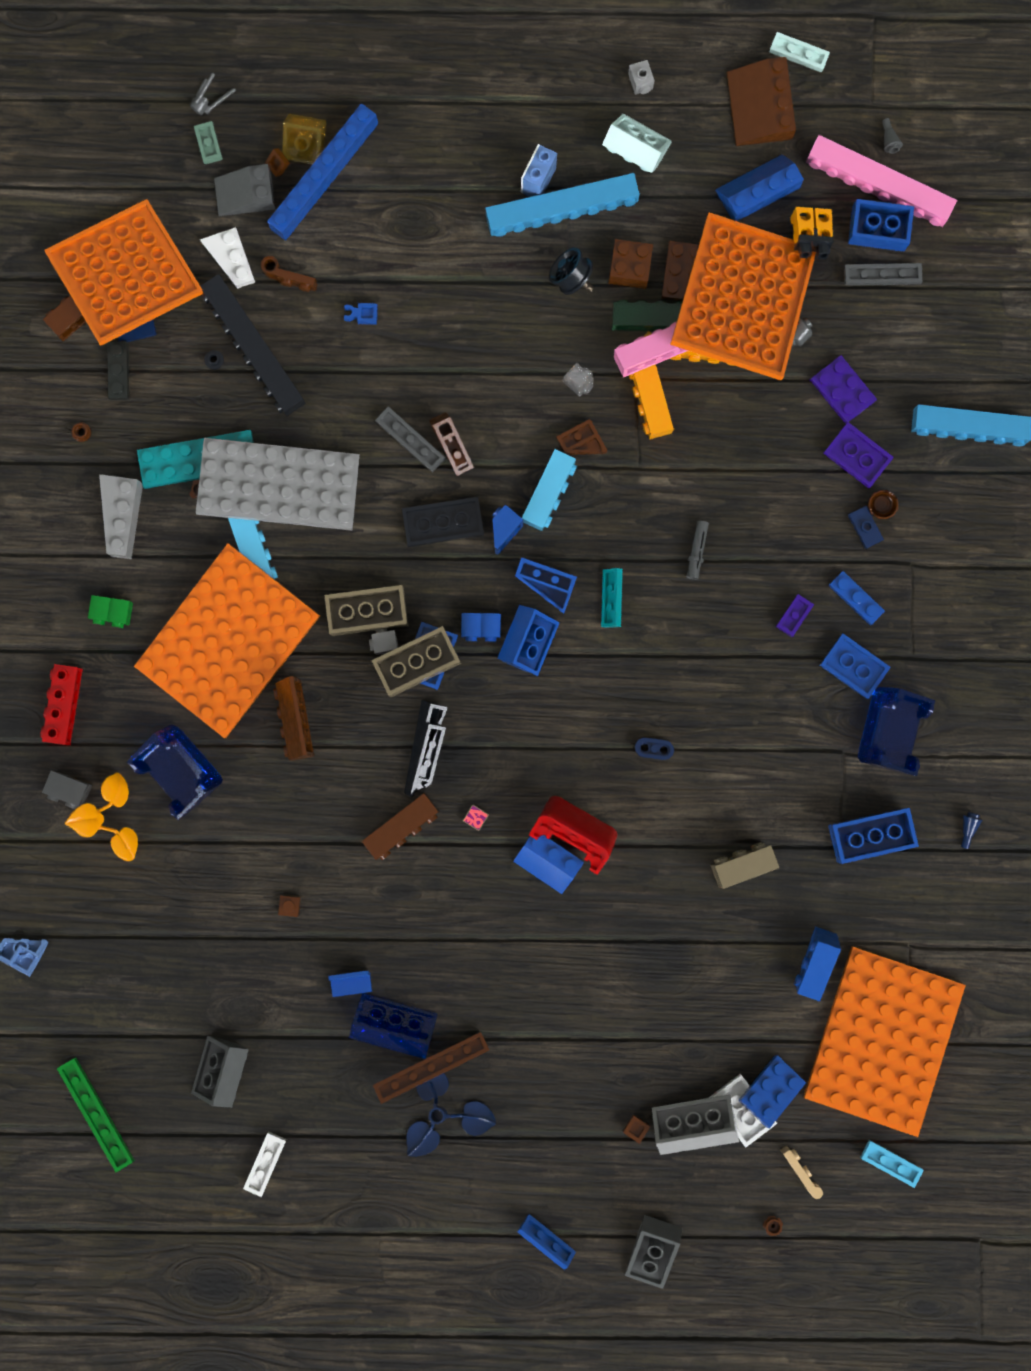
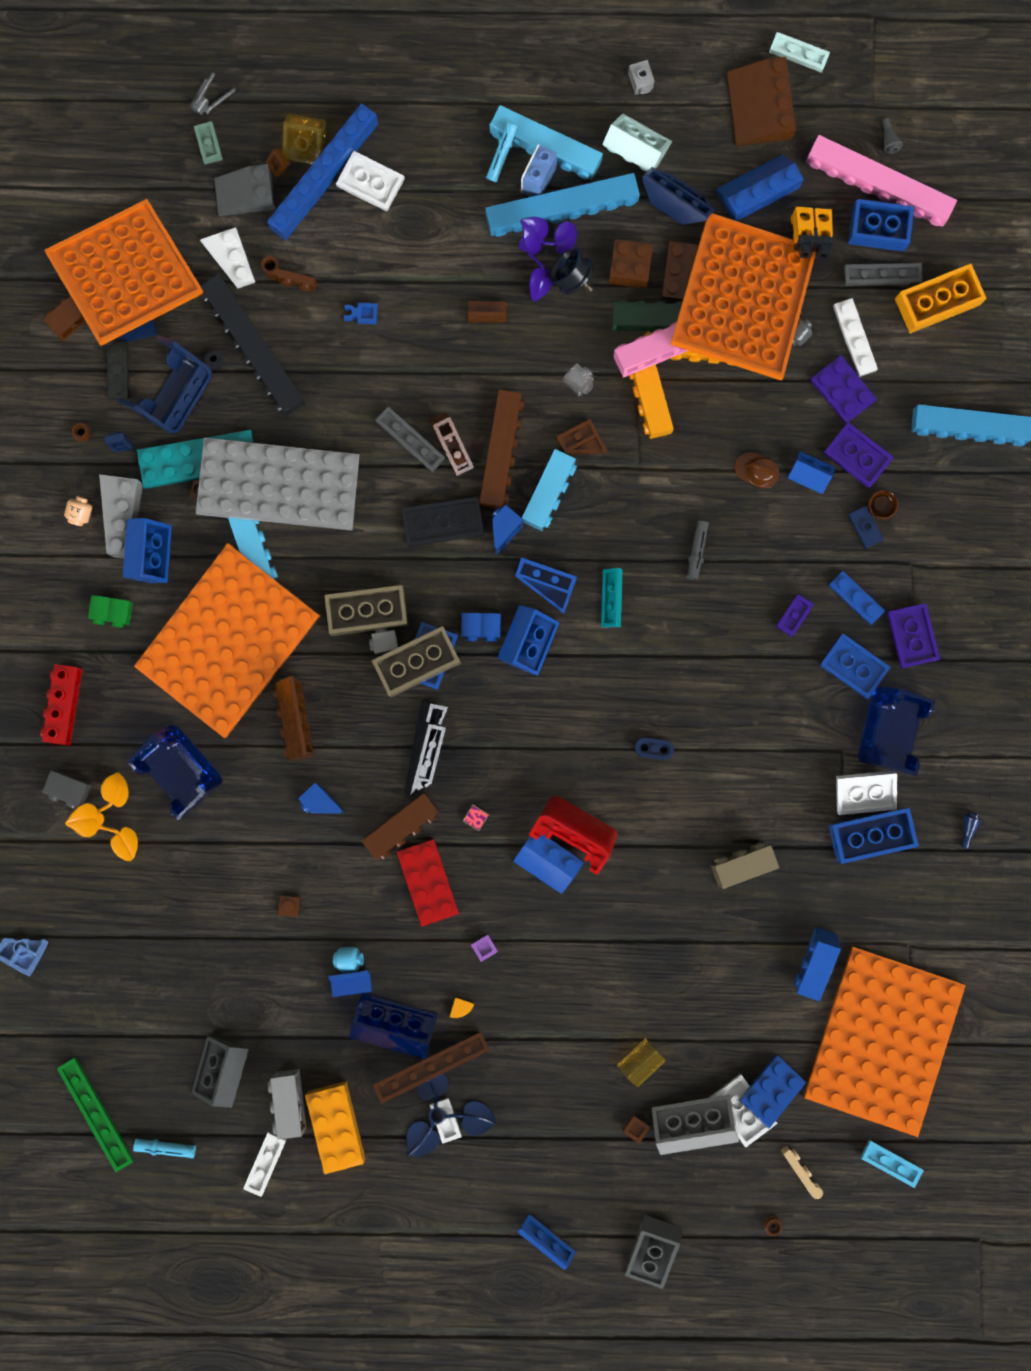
(78, 511): none -> light nougat head
(118, 442): none -> dark blue plate
(147, 550): none -> blue brick
(158, 1147): none -> medium azure pin
(179, 391): none -> dark blue windscreen
(287, 1104): none -> light grey brick
(318, 801): none -> blue slope
(335, 1127): none -> light orange brick
(348, 959): none -> medium azure head
(370, 181): none -> white plate
(427, 883): none -> red plate
(449, 1128): none -> white plate
(461, 1008): none -> light orange tile
(484, 948): none -> medium lavender plate
(487, 311): none -> reddish brown panel
(501, 448): none -> reddish brown brick
(505, 143): none -> medium azure pin
(533, 233): none -> dark purple plant
(570, 153): none -> medium azure brick
(641, 1063): none -> clear yellow panel
(676, 197): none -> dark blue wedge
(757, 470): none -> reddish brown piece
(811, 472): none -> blue panel
(855, 337): none -> white plate
(866, 792): none -> white plate
(913, 636): none -> dark purple plate
(940, 298): none -> light orange brick

